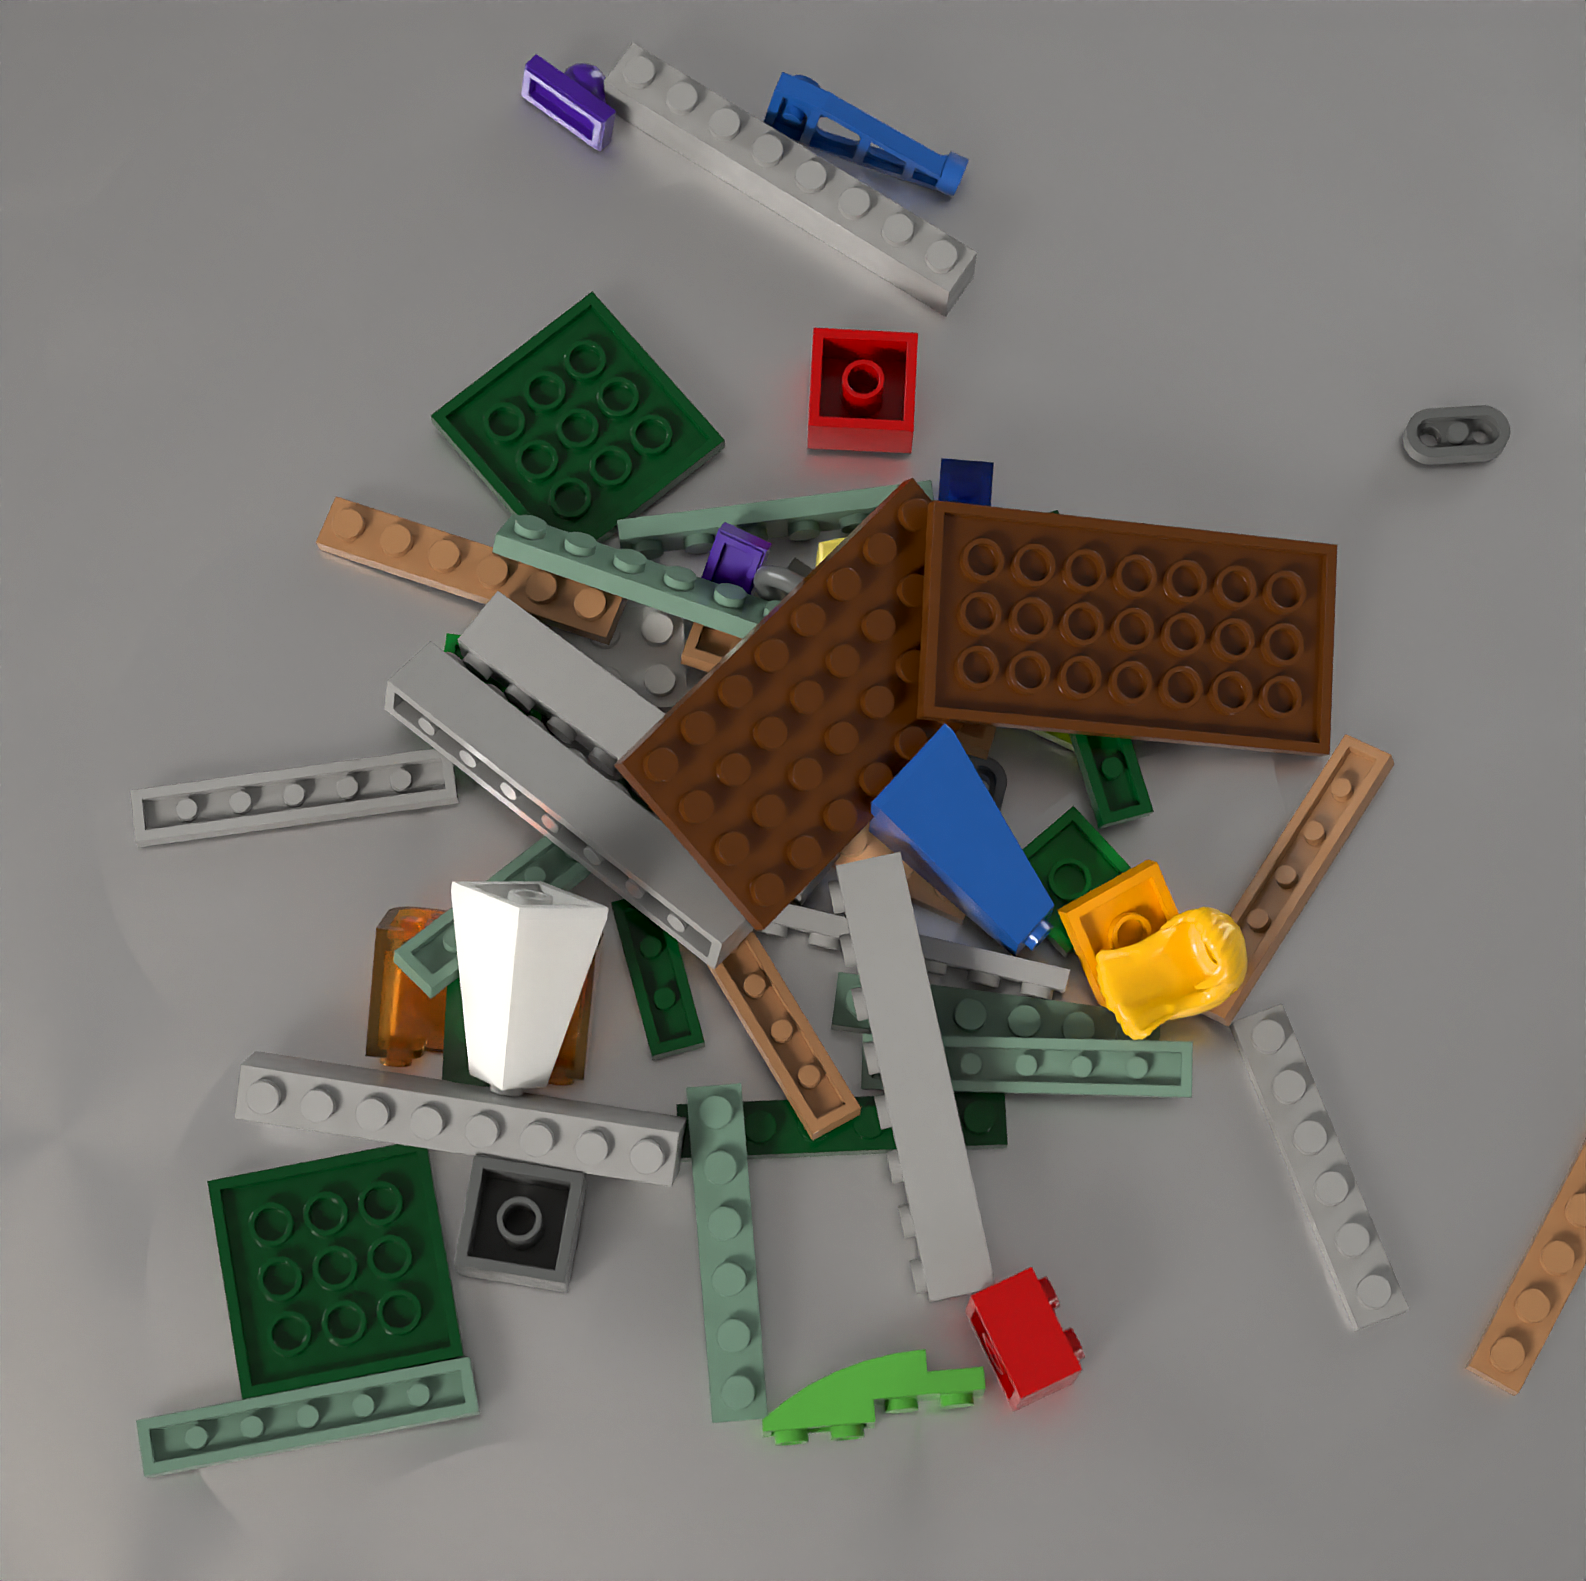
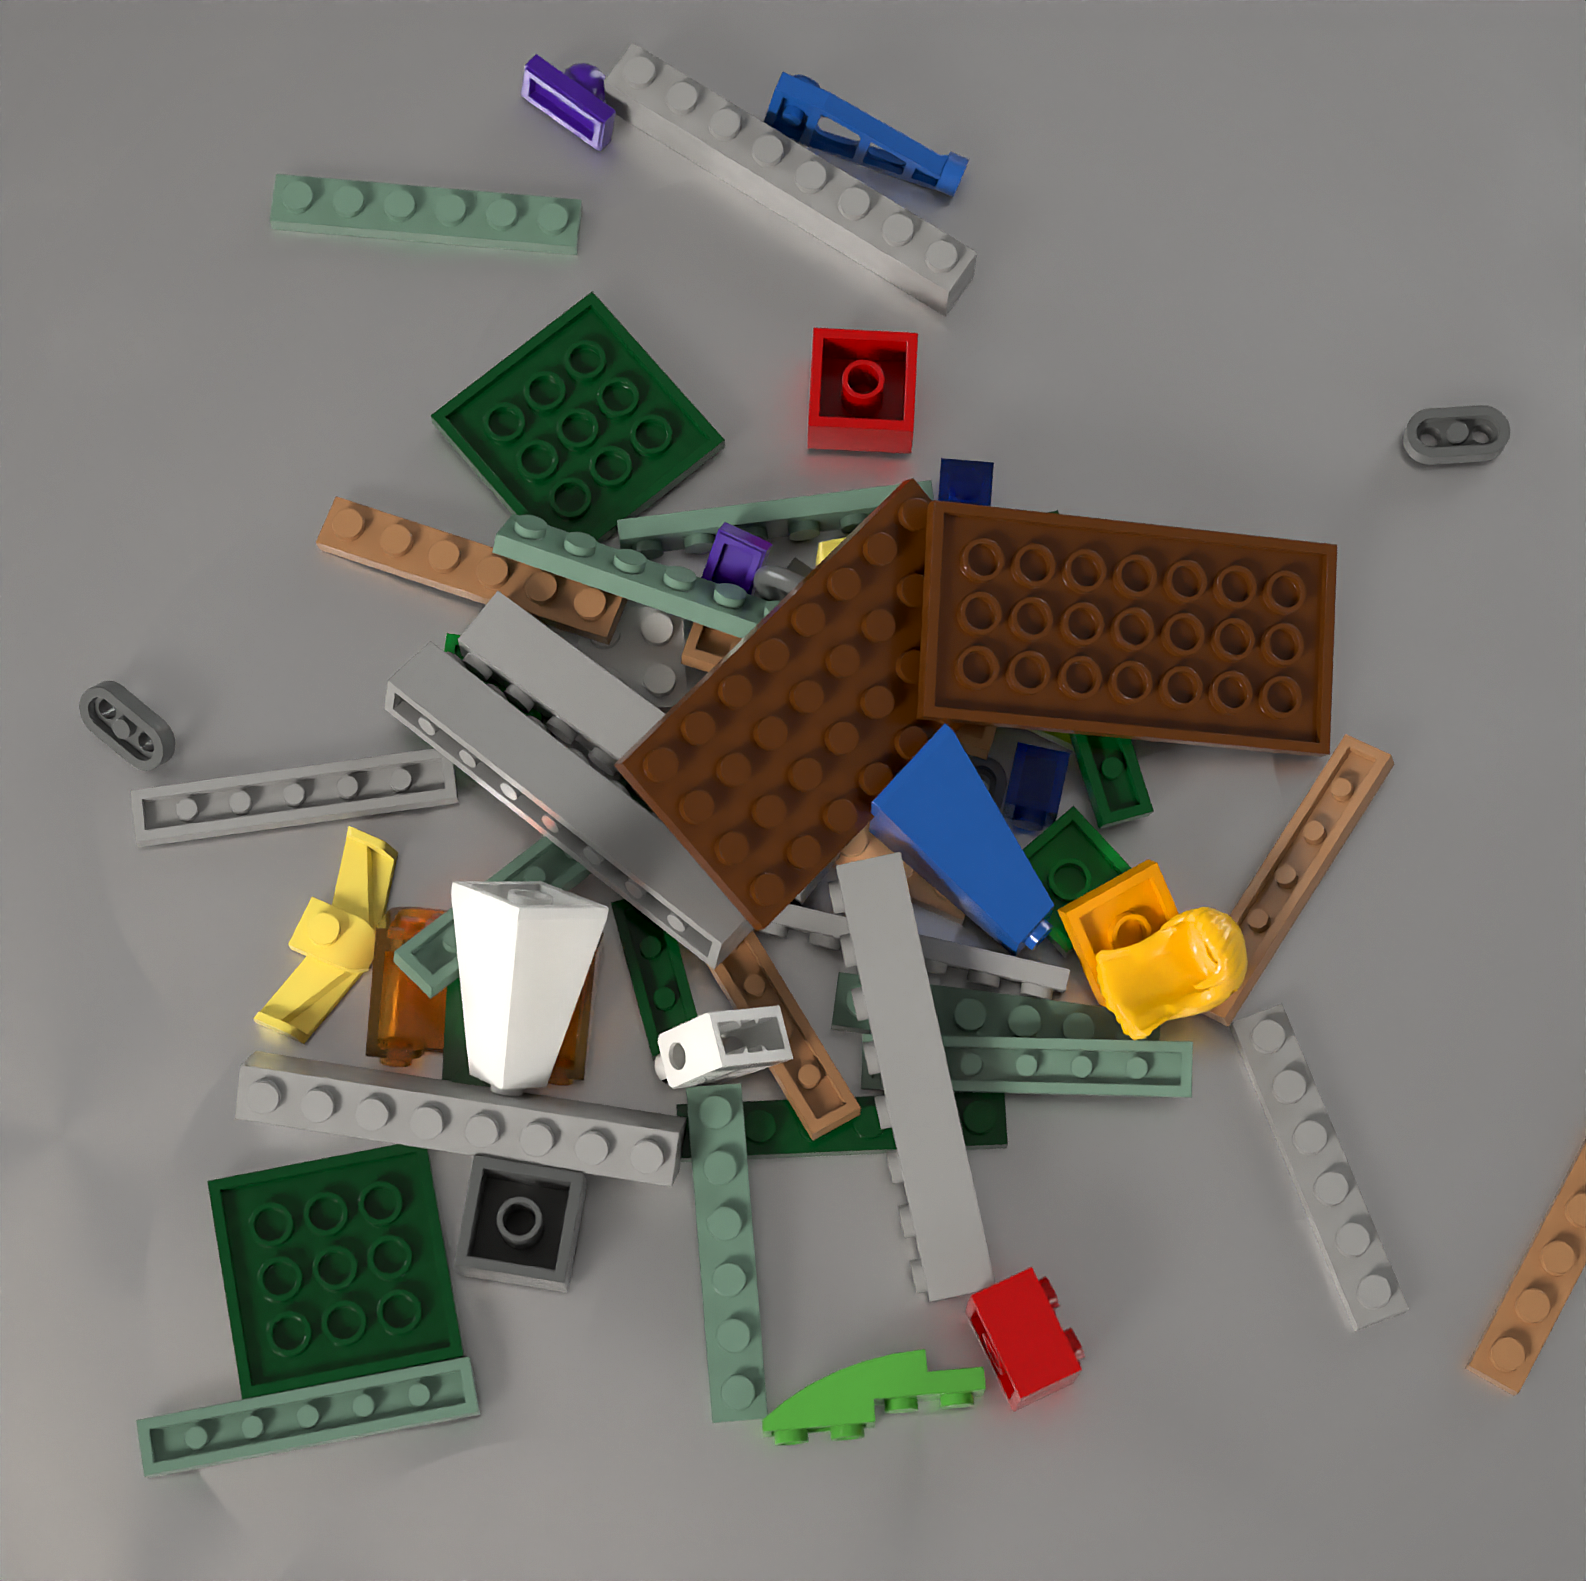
(129, 729): none -> dark grey plate
(334, 939): none -> light yellow plate
(426, 214): none -> sand green plate
(696, 1054): none -> white torso
(1035, 786): none -> clear blue brick

